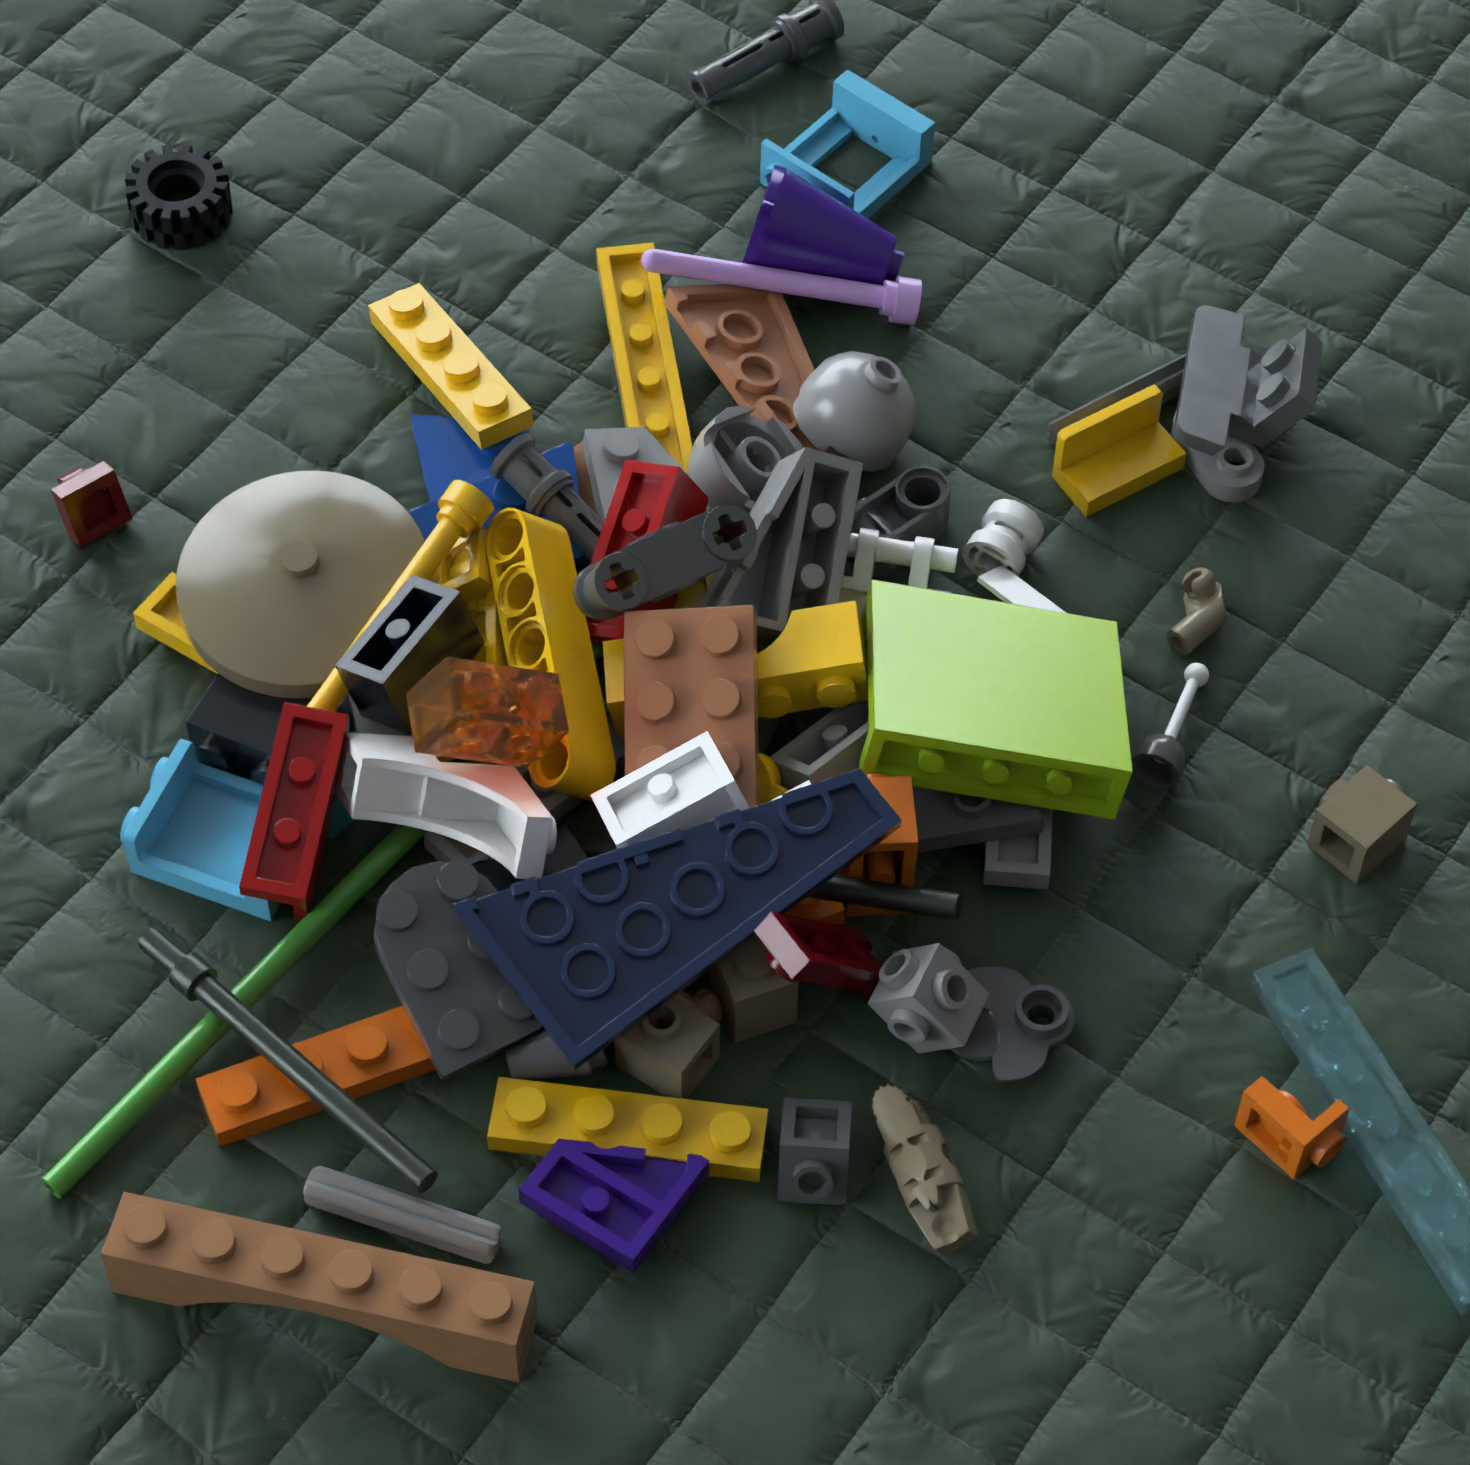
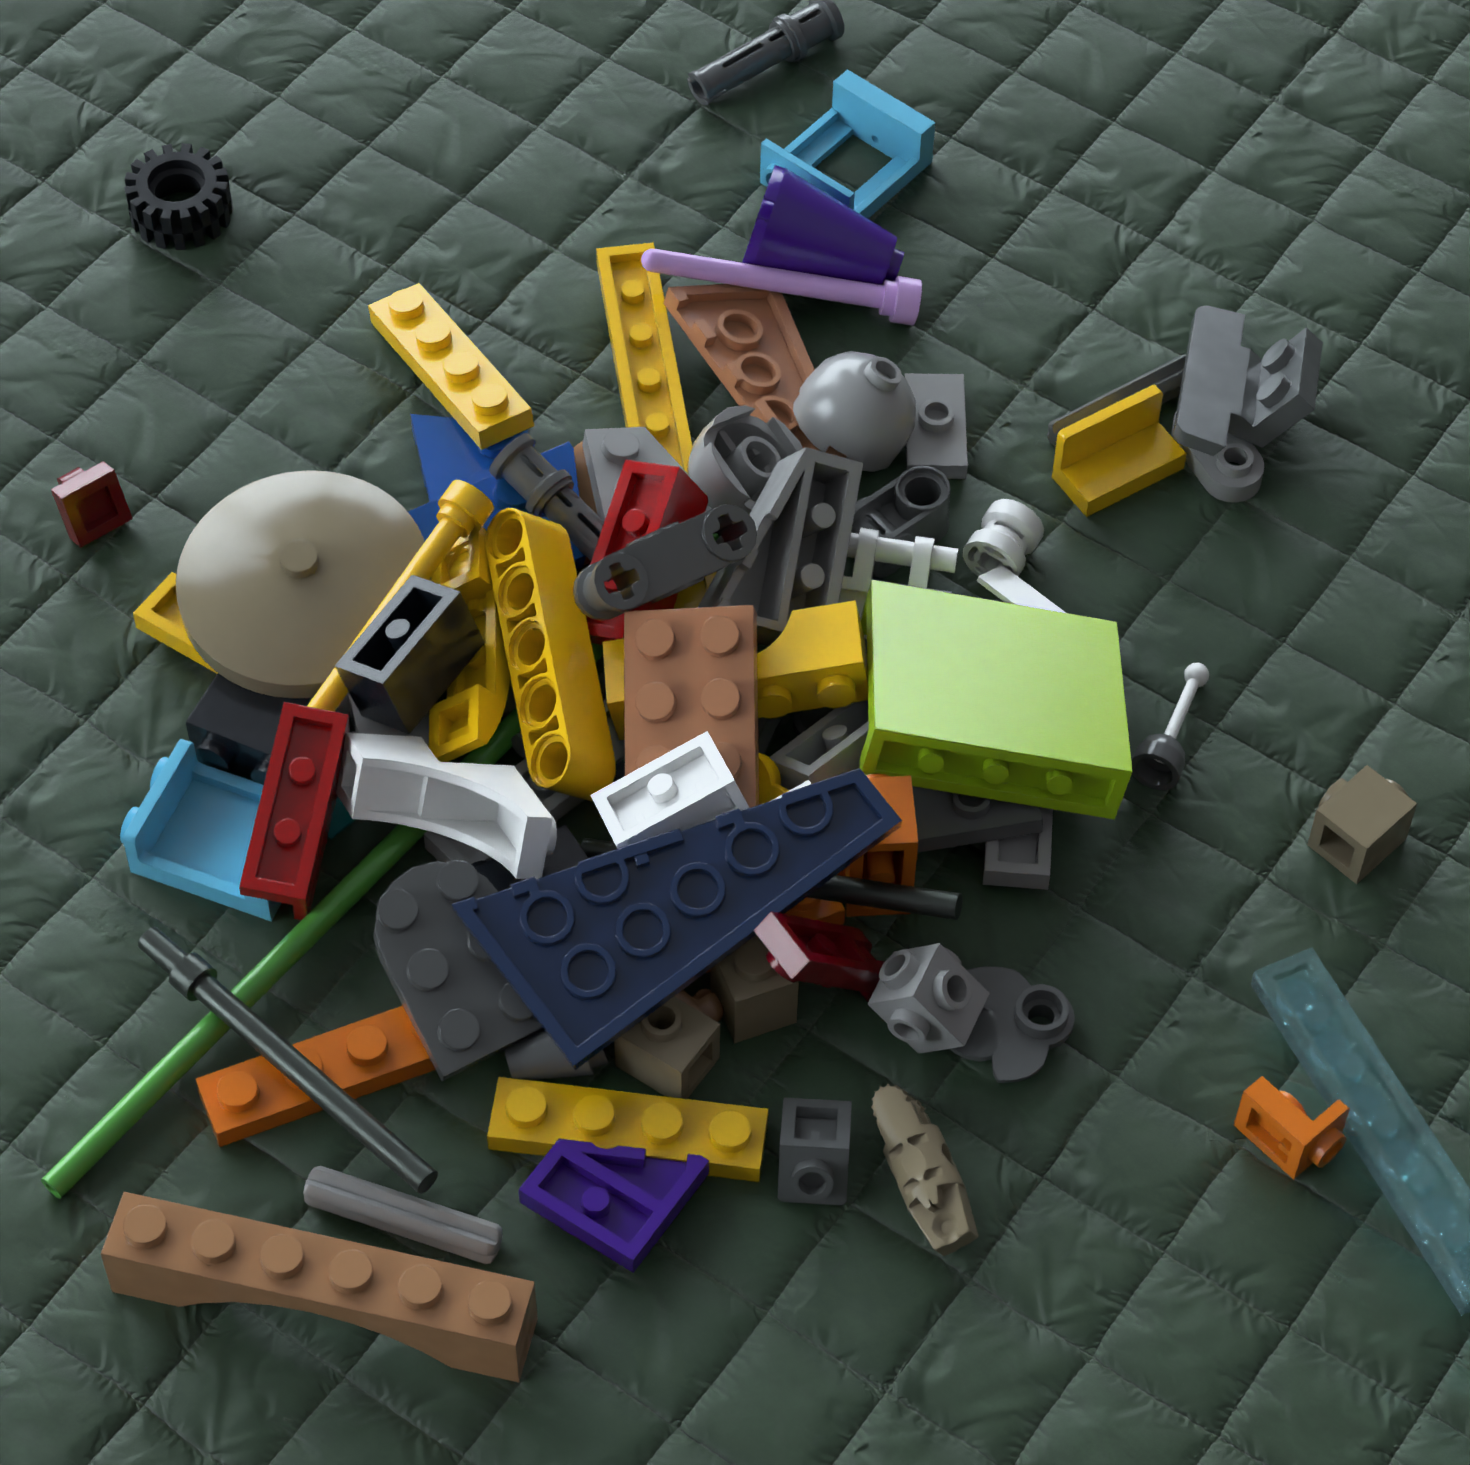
(487, 712): clear orange brick -> none
(939, 424): none -> light grey plate
(1203, 608): dark tan arm -> none

